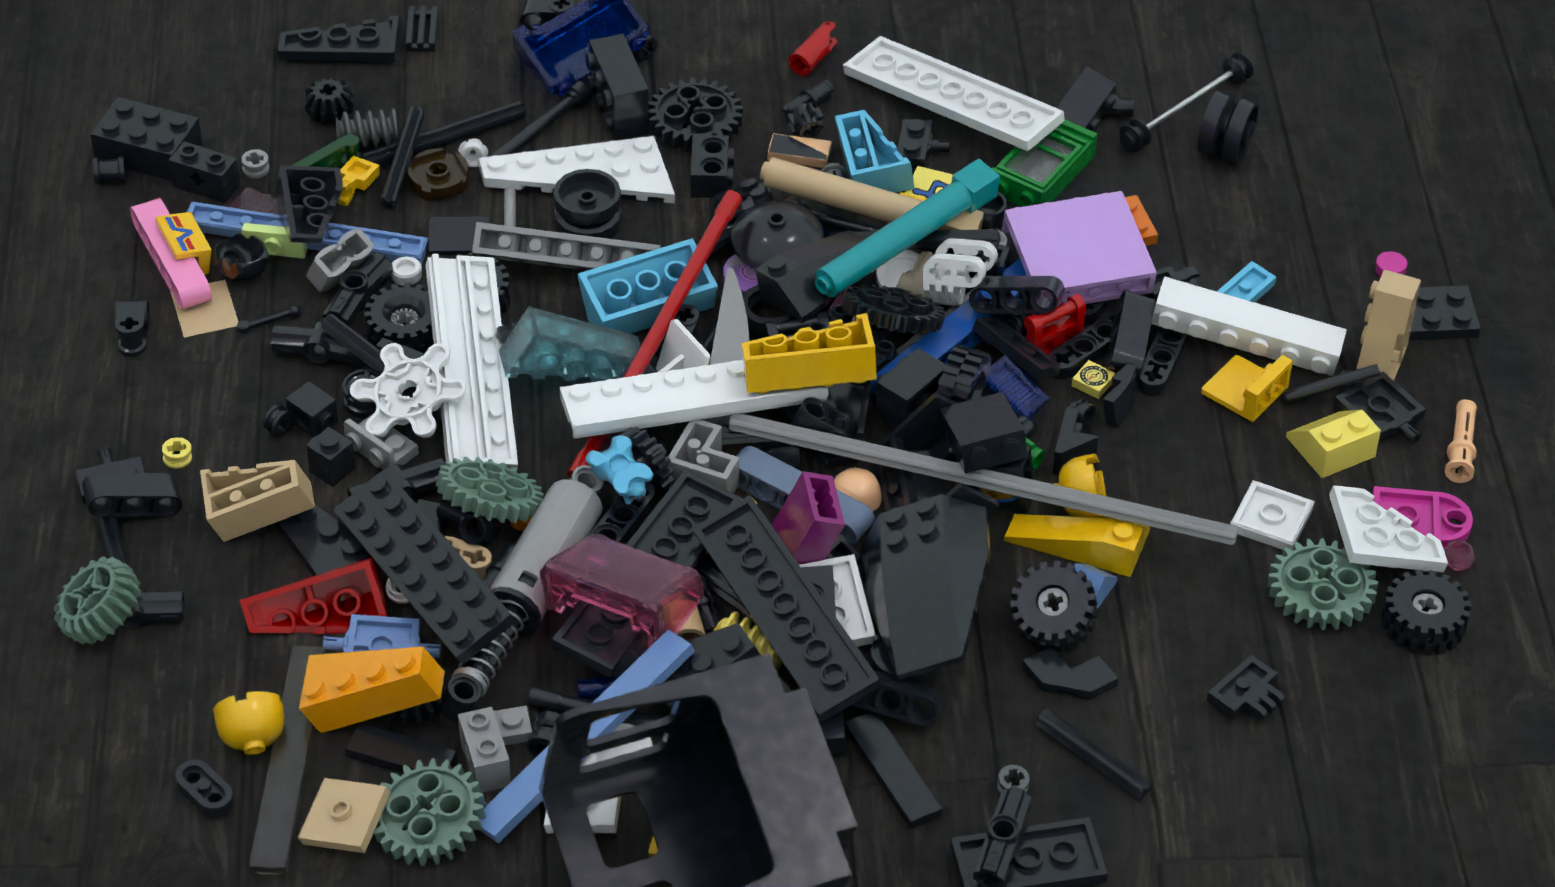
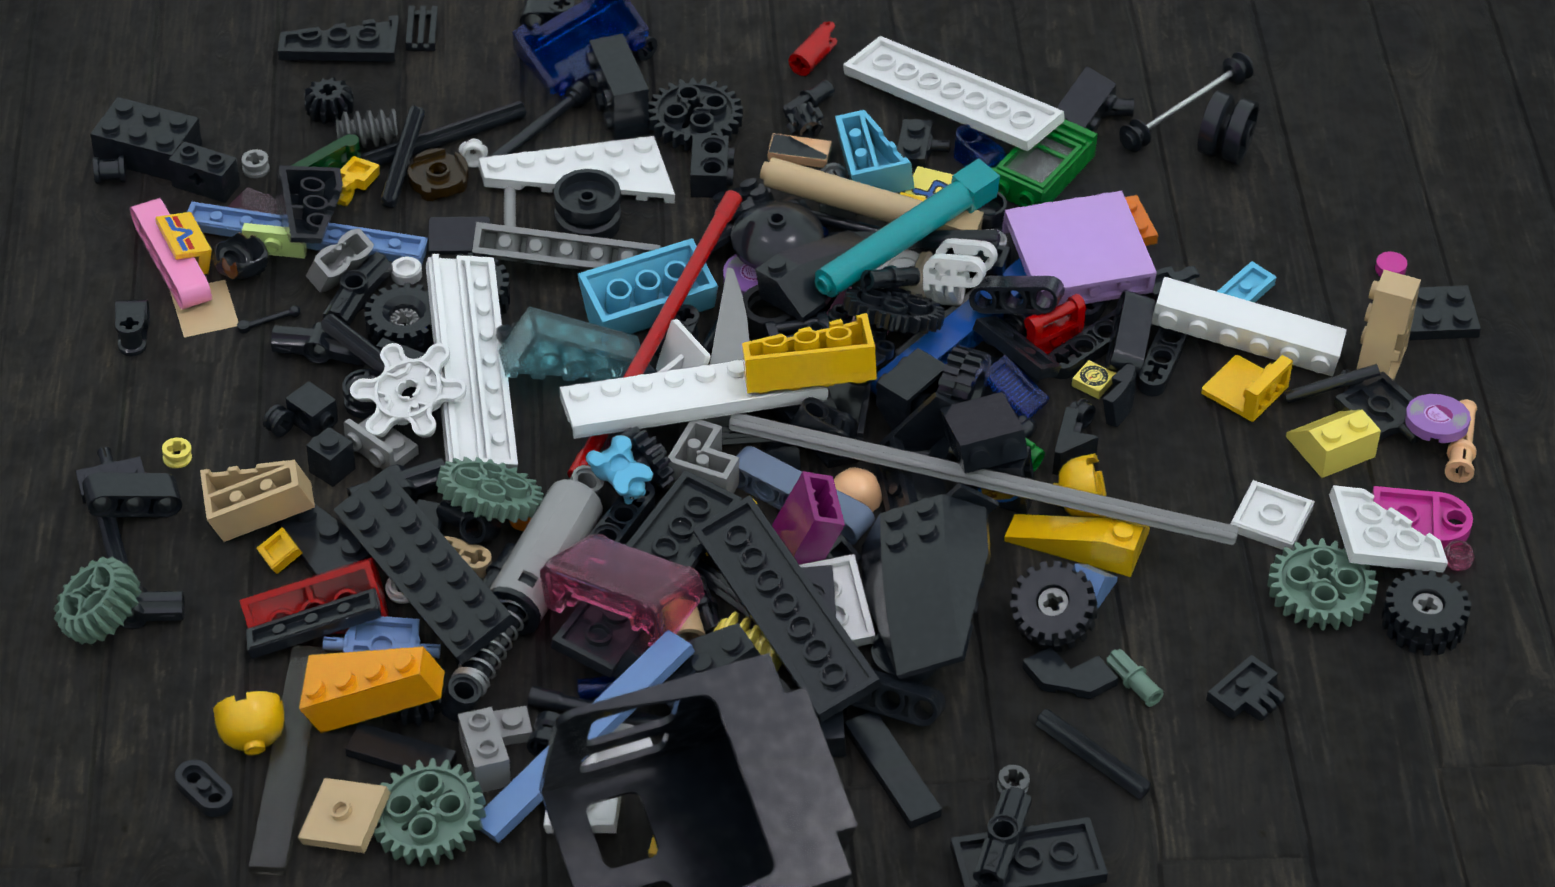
(279, 550): none -> yellow tile
(313, 623): none -> black tile
(890, 278): none -> black pin
(974, 144): none -> clear blue piece
(1135, 677): none -> sand green axle
(1437, 418): none -> medium lavender tile

